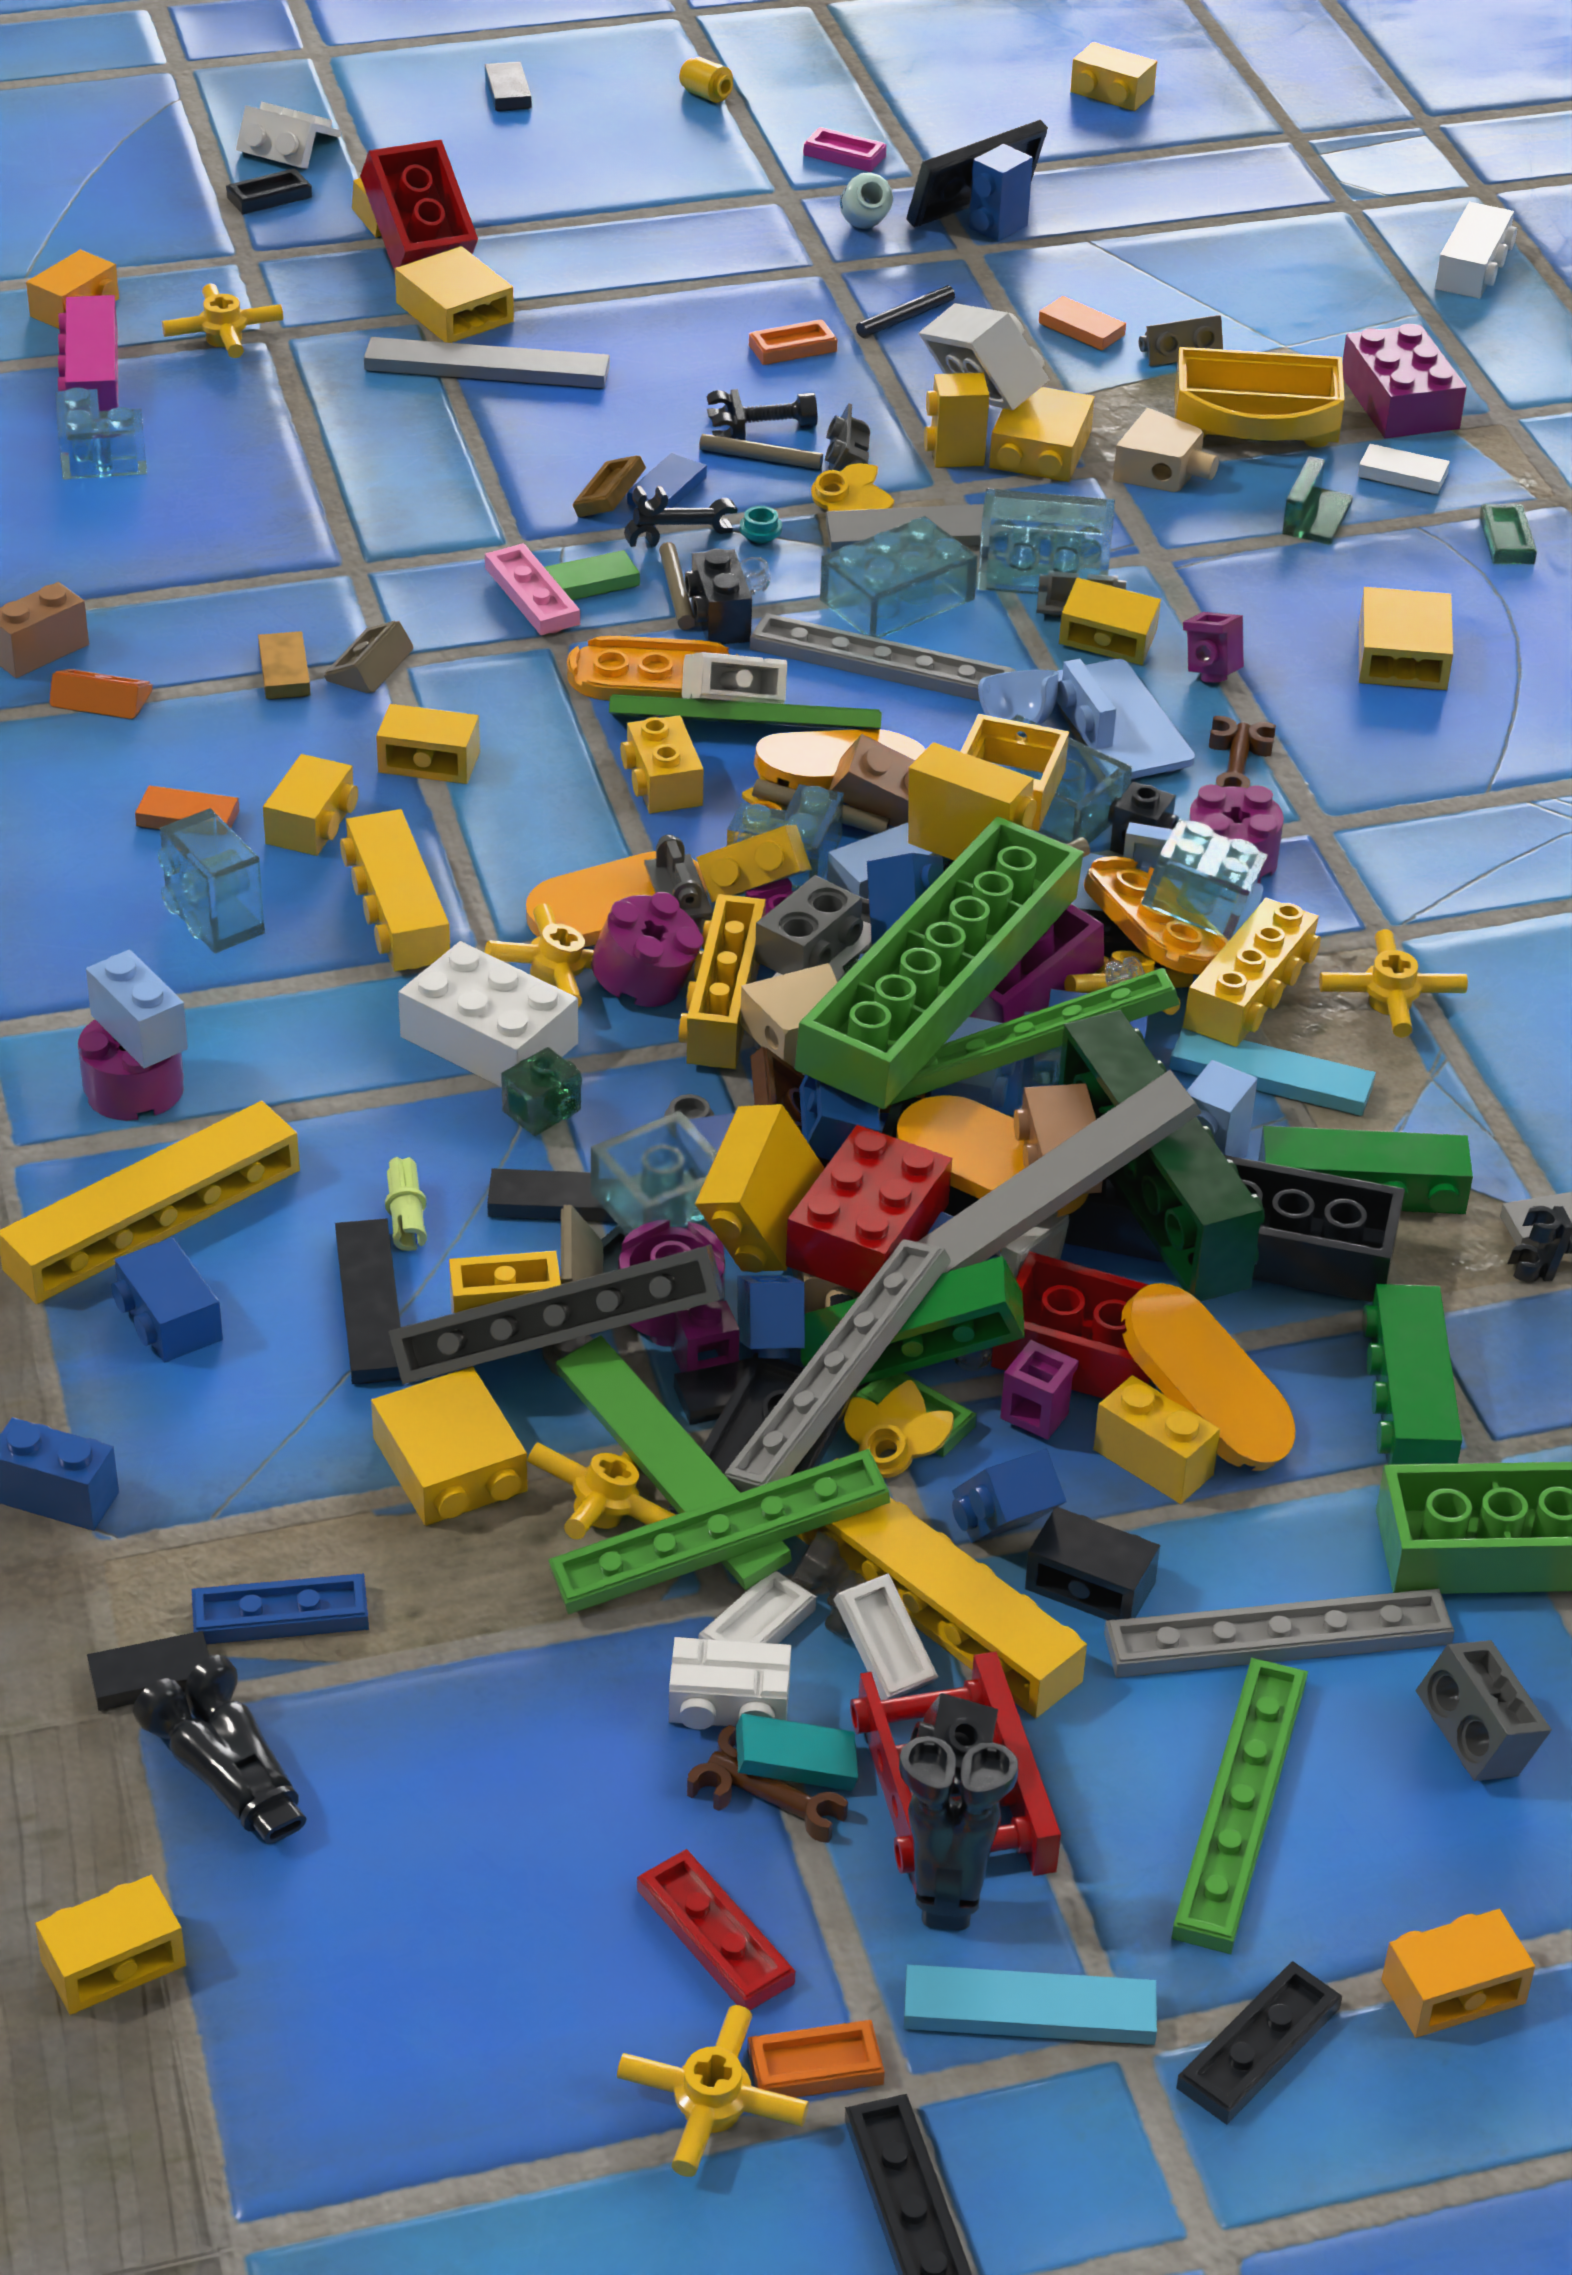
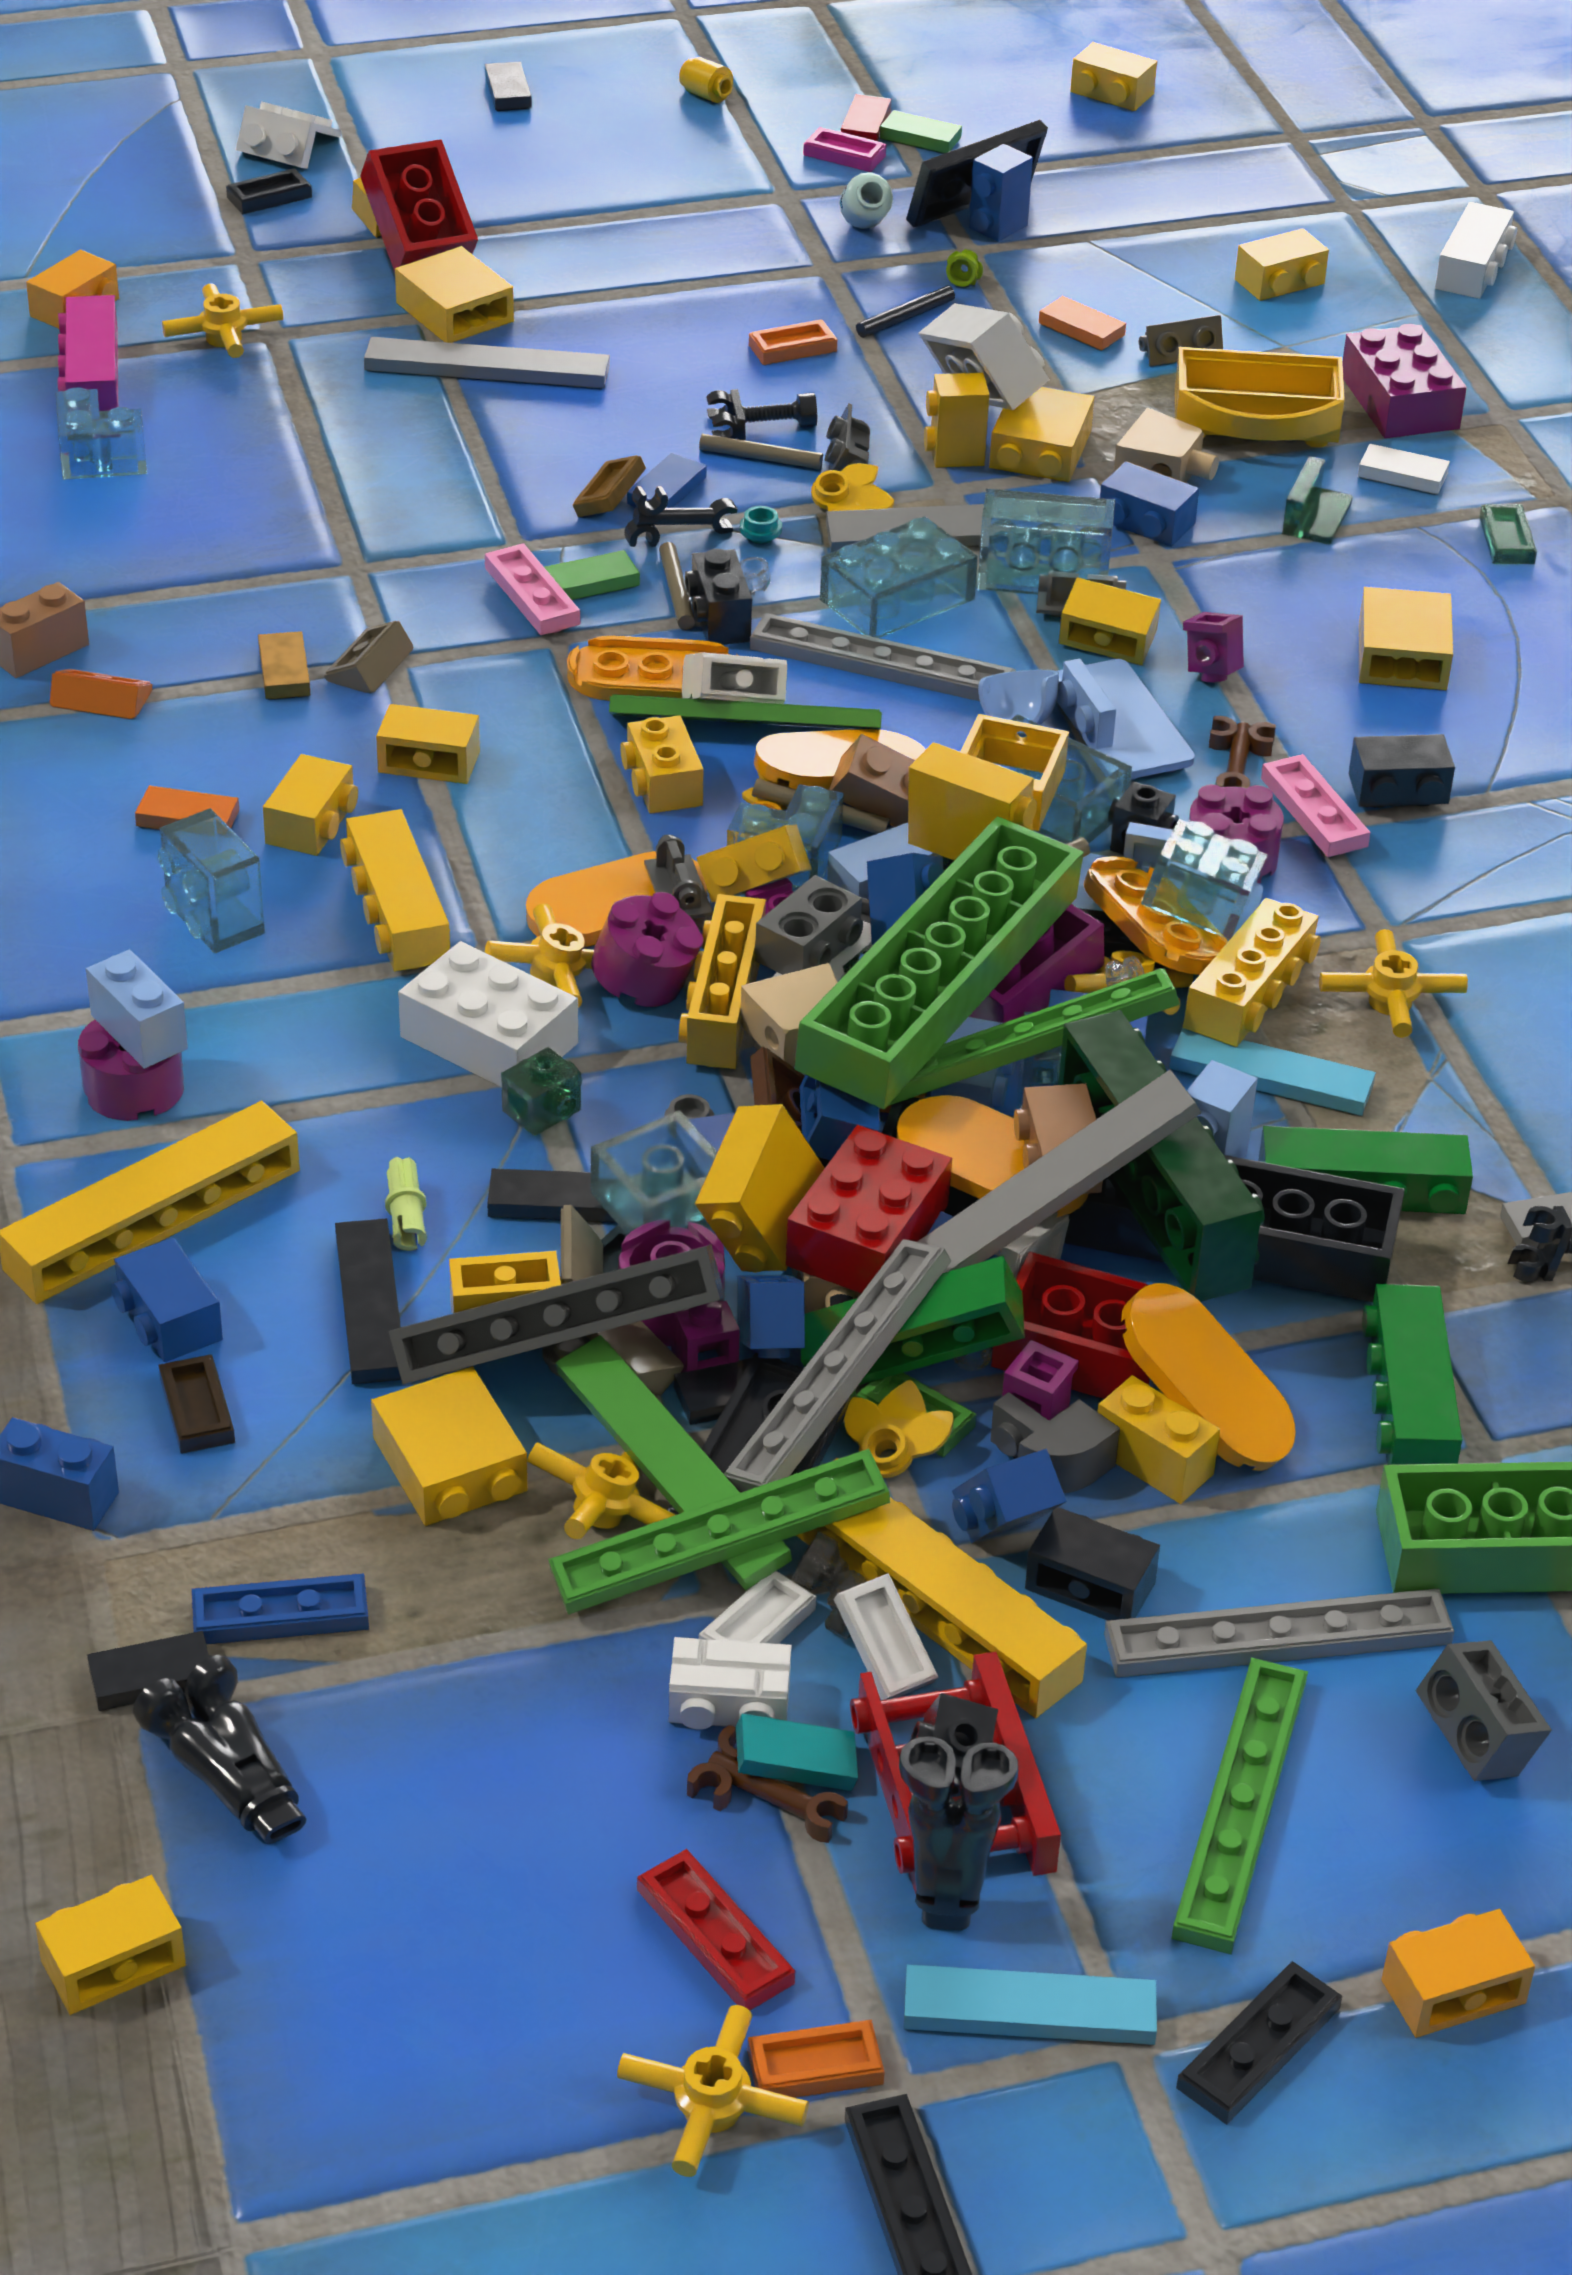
(196, 1404): none -> dark brown tile
(644, 1354): none -> dark tan slope
(866, 116): none -> tile
(920, 132): none -> tile
(955, 272): none -> lime plate
(1077, 1439): none -> dark grey brick
(1151, 503): none -> blue brick
(1281, 264): none -> yellow brick
(1315, 805): none -> bright pink plate
(1401, 770): none -> black brick

